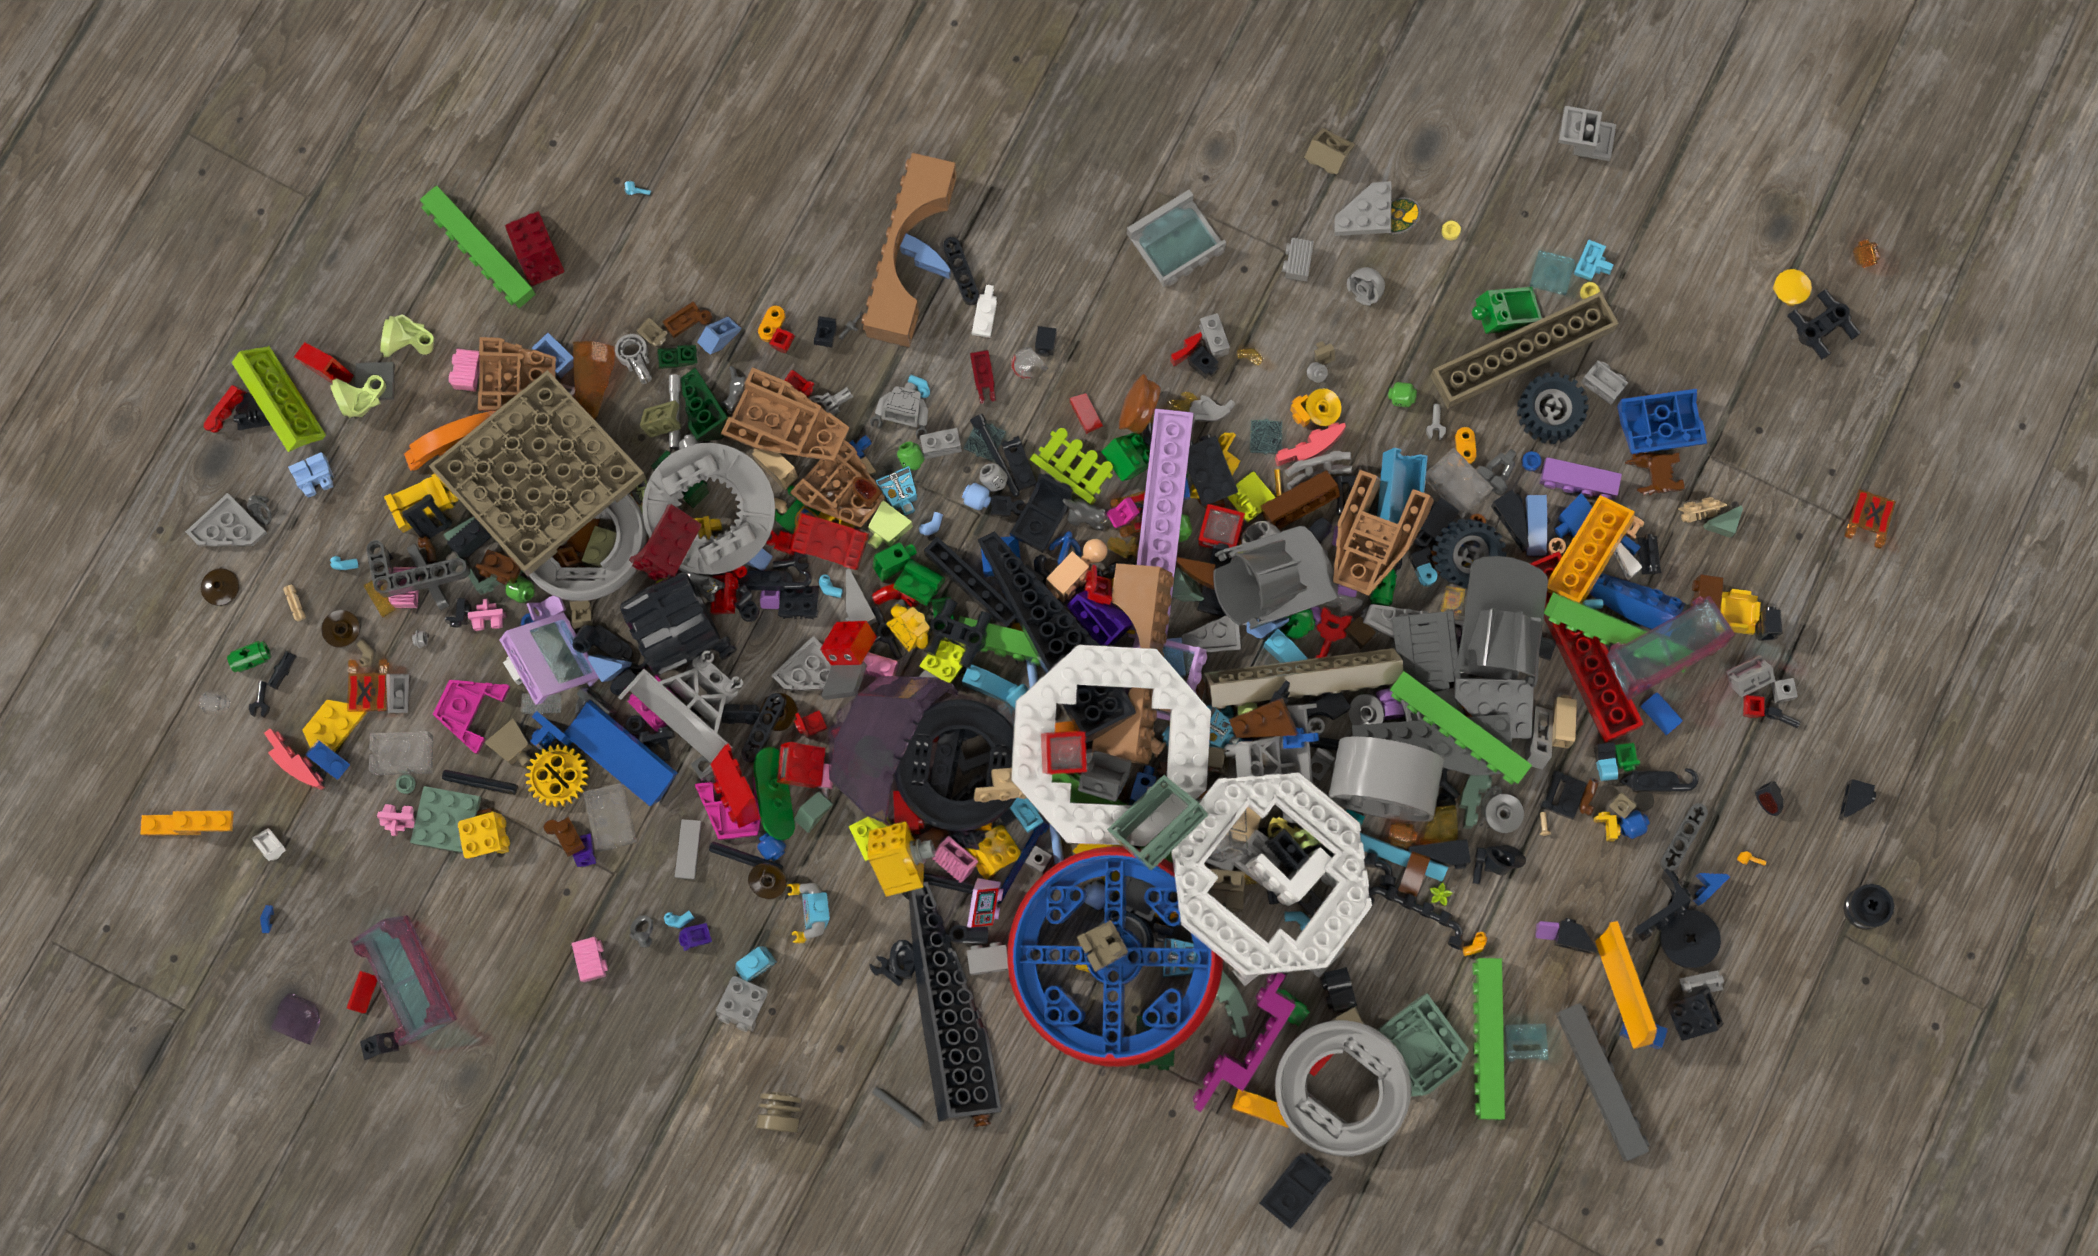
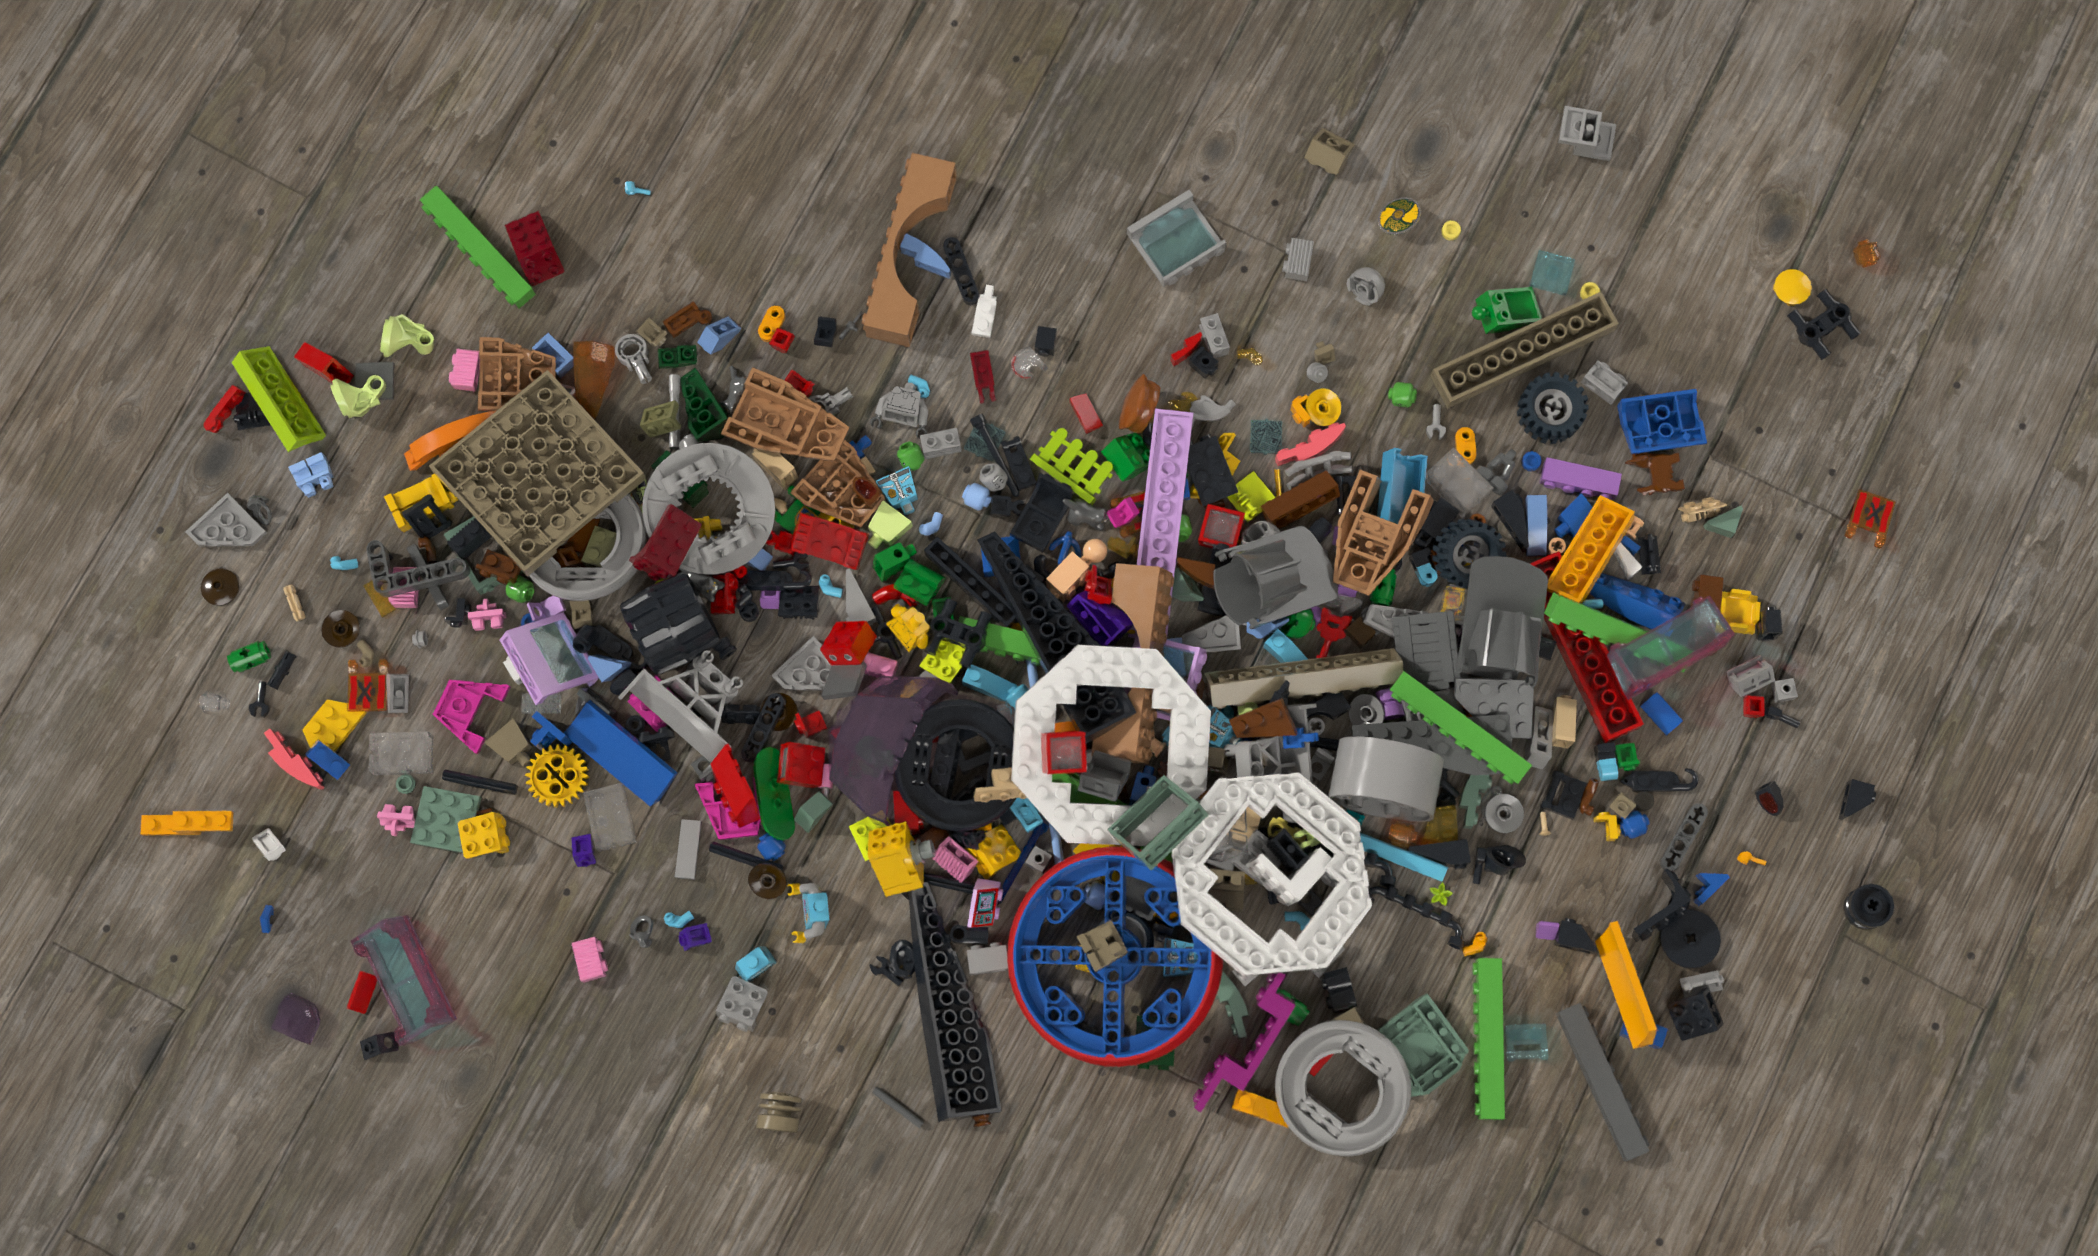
(566, 835): reddish brown hinge -> none
(1296, 1189): black bracket -> none
(1367, 212): light grey plate -> none
(1414, 874): reddish brown slope -> none
(1592, 261): medium azure hinge -> none

